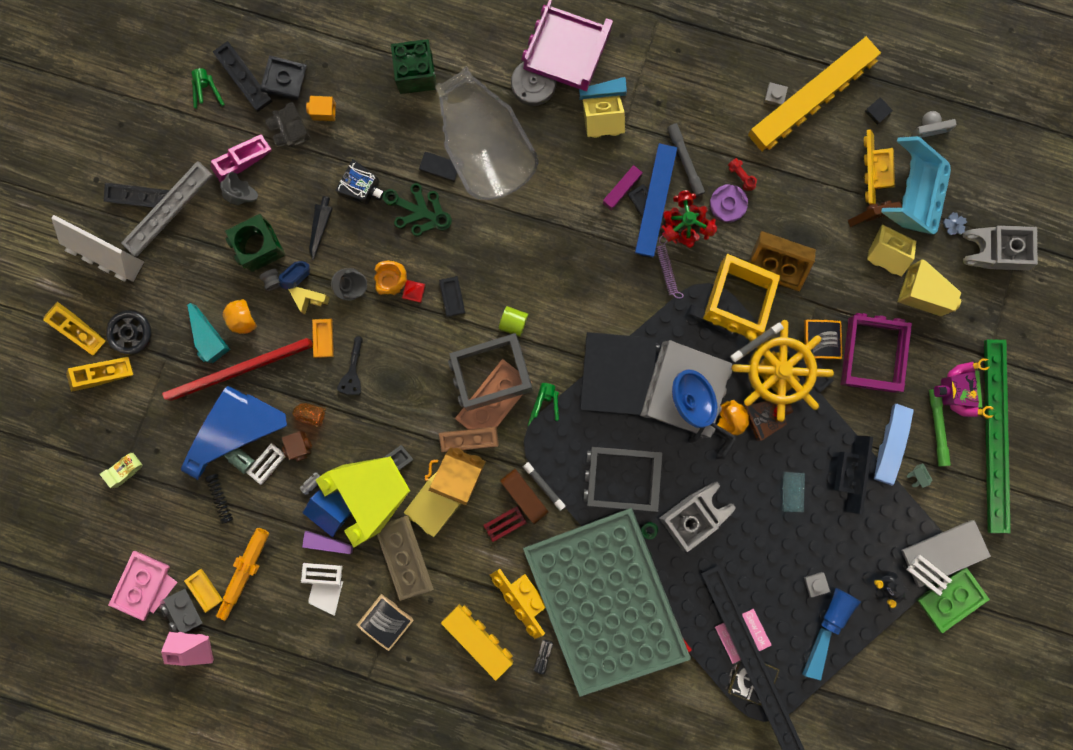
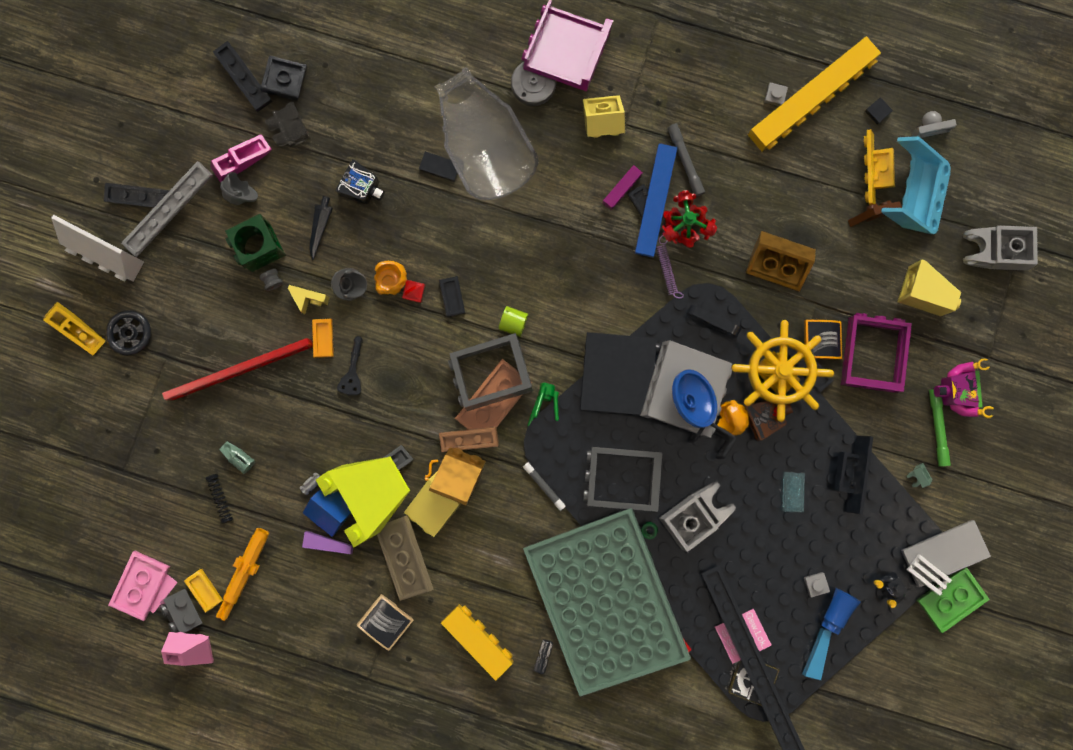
(98, 373): yellow slope -> none
(121, 471): yellowish green leg -> none
(200, 81): green plant -> none
(205, 337): teal slope -> none
(230, 425): blue panel -> none
(238, 317): light orange hair -> none
(277, 452): white tile -> none
(294, 275): dark blue tile -> none
(296, 446): reddish brown brick -> none
(309, 414): clear orange rock -> none
(321, 108): light orange brick -> none
(325, 597): white sticker -> none
(338, 575): white tile -> none
(413, 66): dark green brick -> none
(419, 211): dark green plant -> none
(491, 531): dark red tile -> none
(523, 599): yellow bracket -> none
(524, 496): reddish brown beam -> none
(605, 89): dark azure piece -> none
(728, 203): medium lavender tile -> none
(749, 181): red bar -> none
(749, 273): yellow window -> none
(756, 342): dark grey bar -> none
(892, 251): light yellow slope -> none
(893, 445): light blue slope -> none
(955, 224): sand blue plant -> none
(997, 437): green plate -> none

